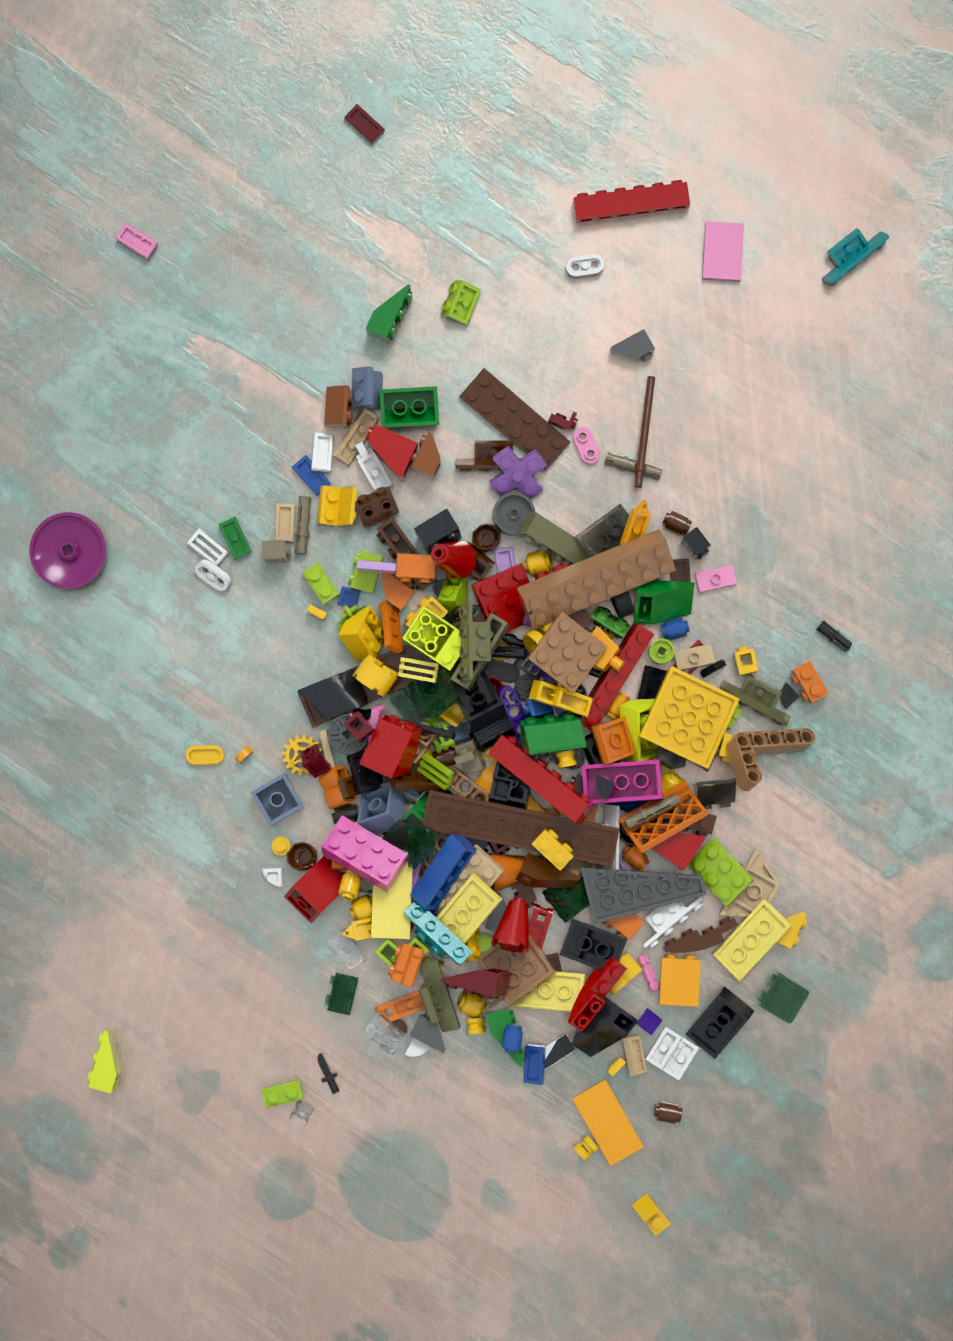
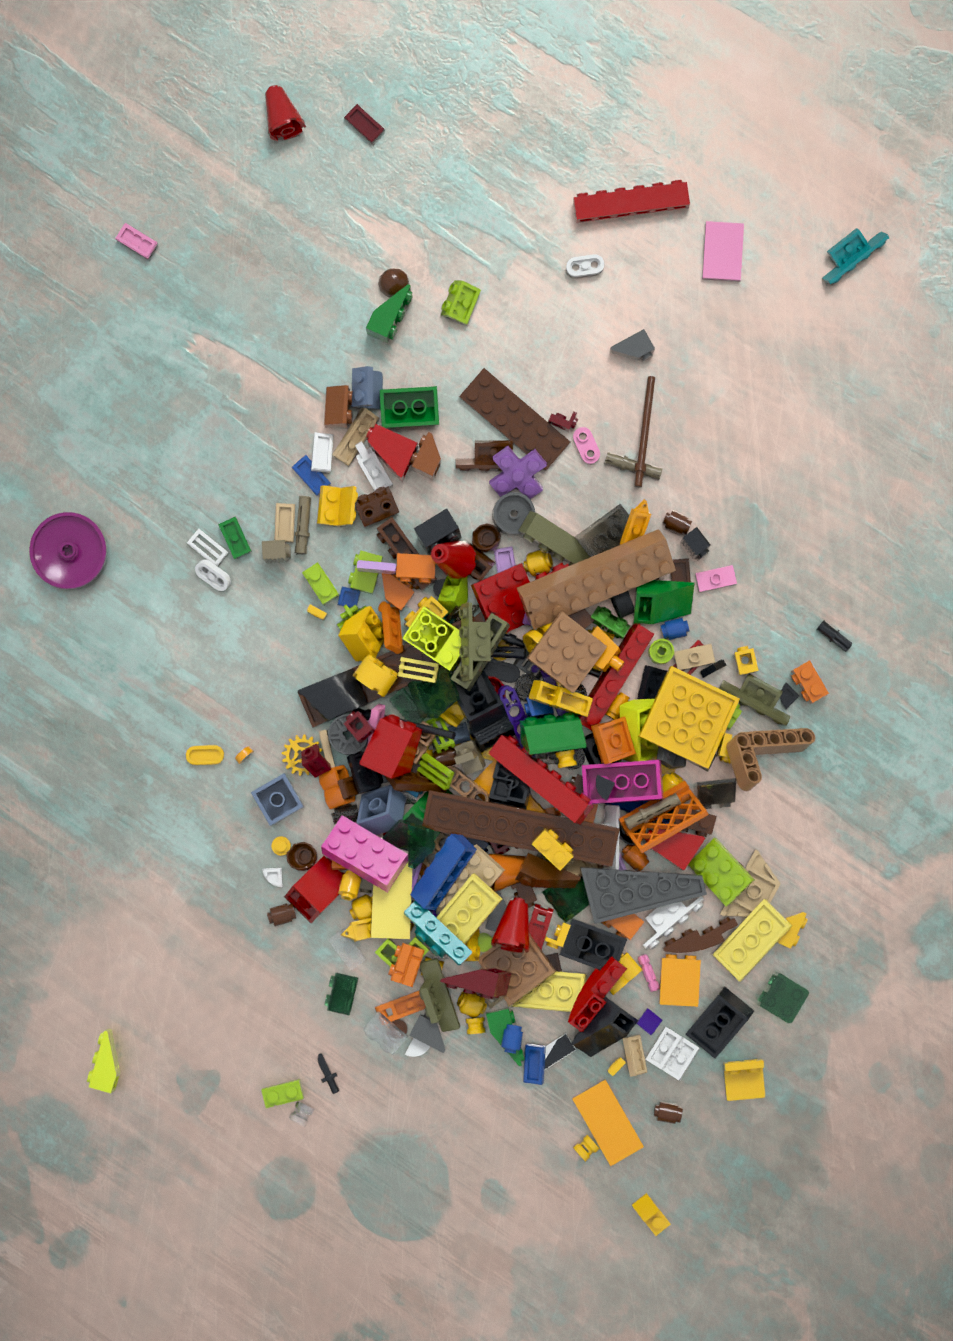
(281, 914): none -> reddish brown brick
(282, 115): none -> red cone
(392, 281): none -> reddish brown hair
(561, 933): none -> yellow bracket
(744, 1079): none -> yellow bracket

